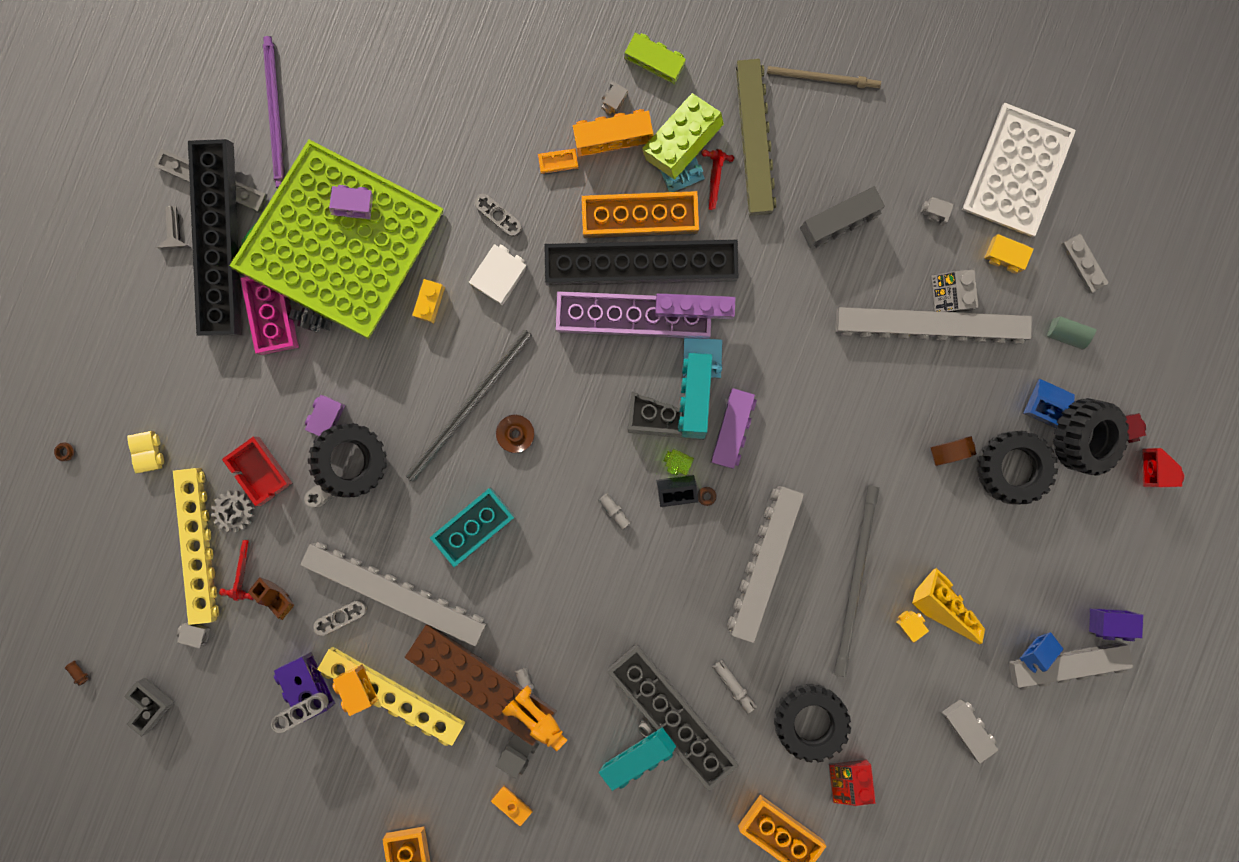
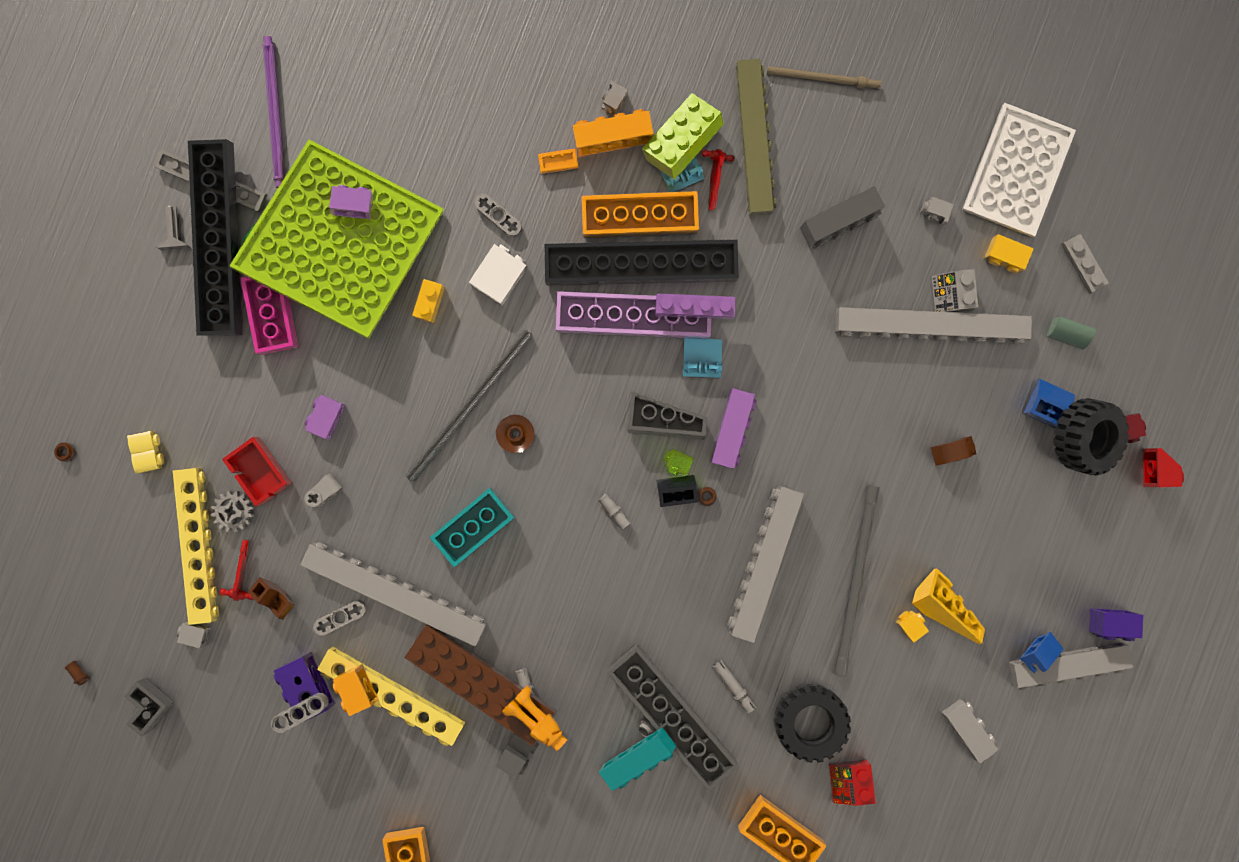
(310, 320): black gear -> none
(371, 451): black tyre -> none
(512, 805): light orange plate -> none
(655, 57): lime brick -> none
(696, 395): teal brick -> none
(1042, 467): black tyre -> none

